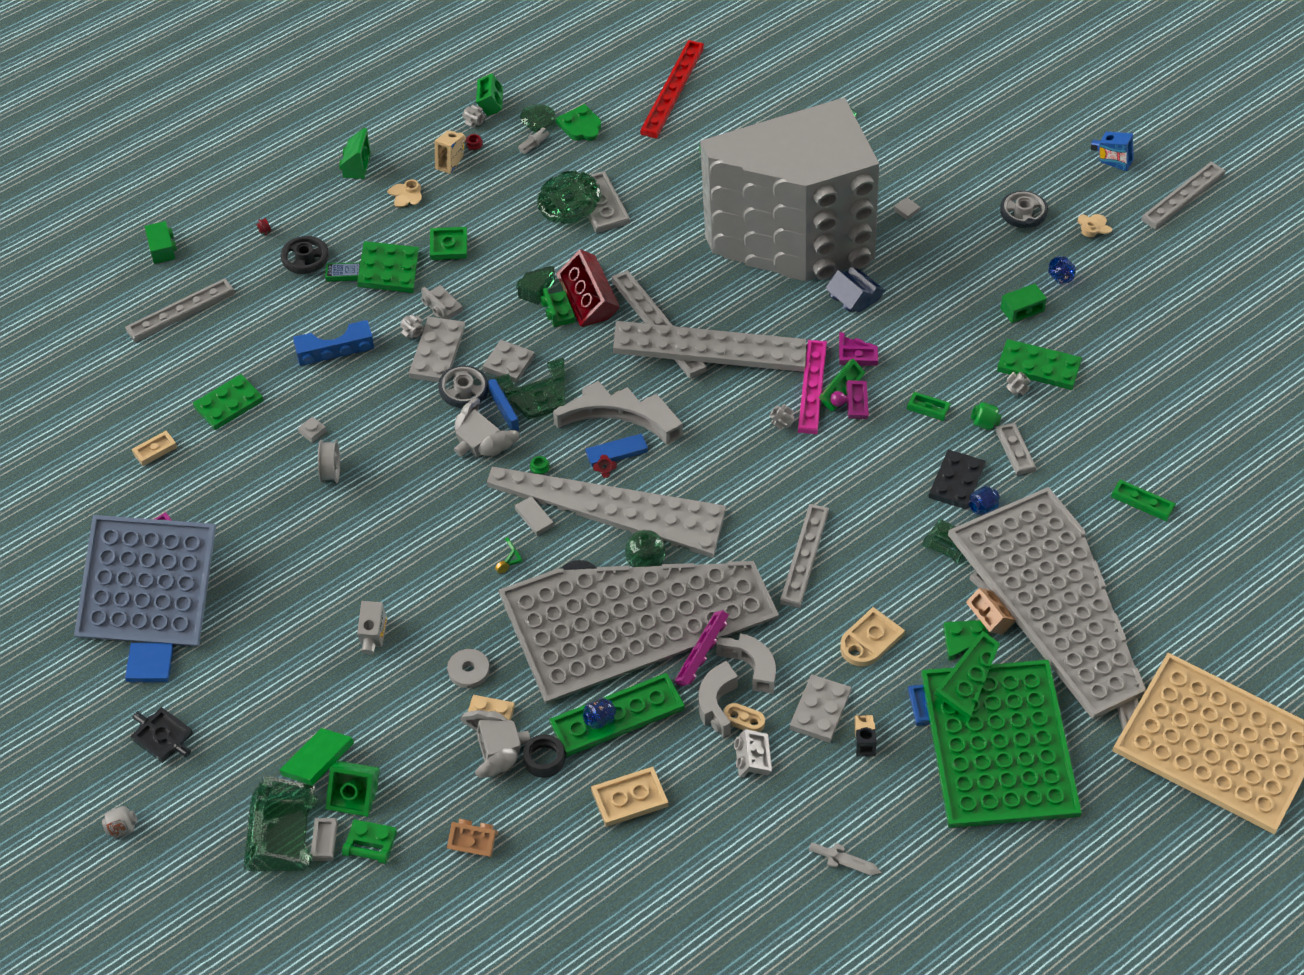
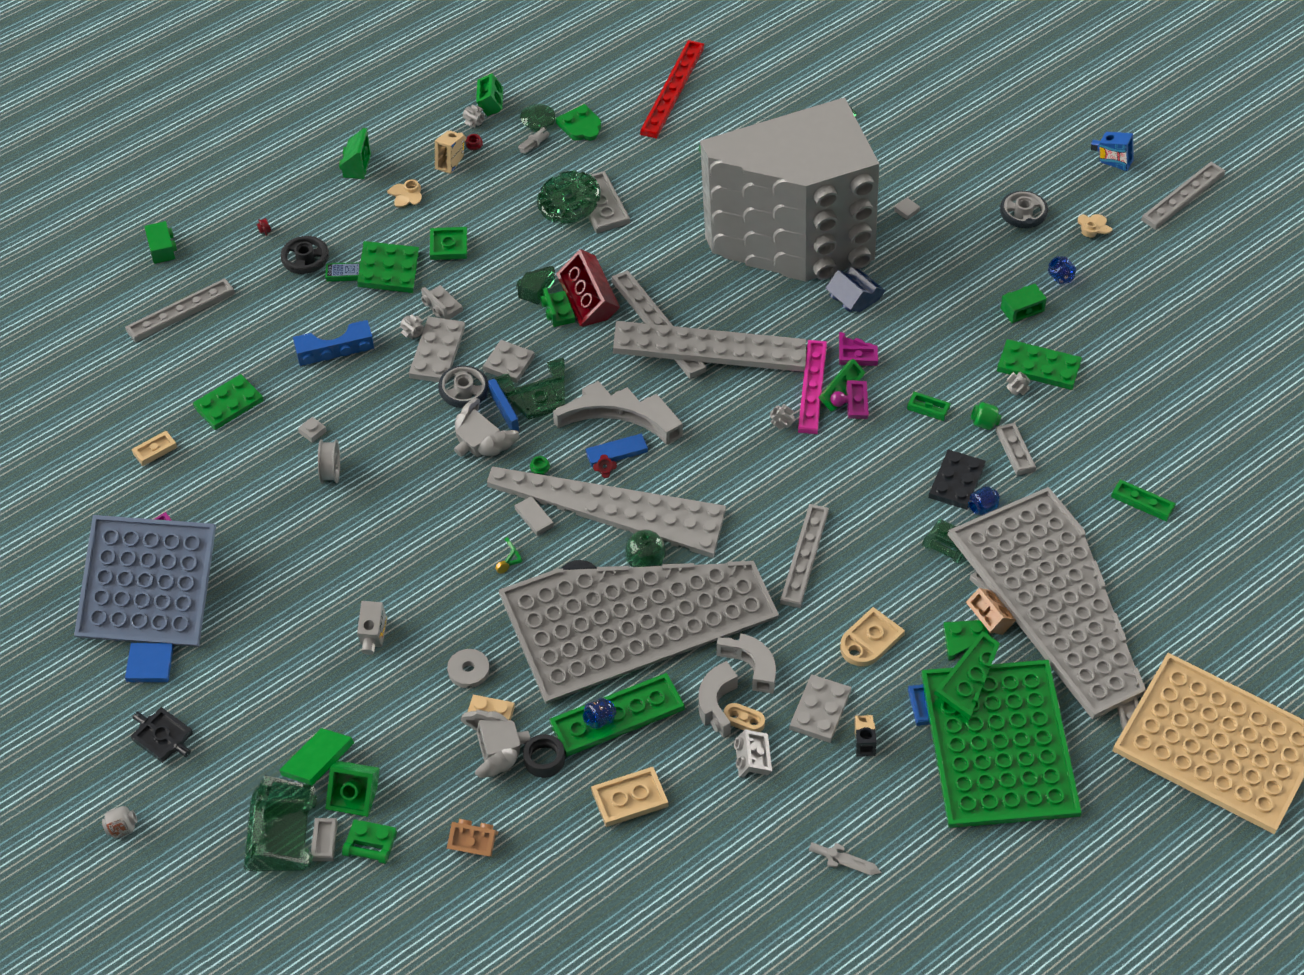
(705, 642): magenta plate -> none

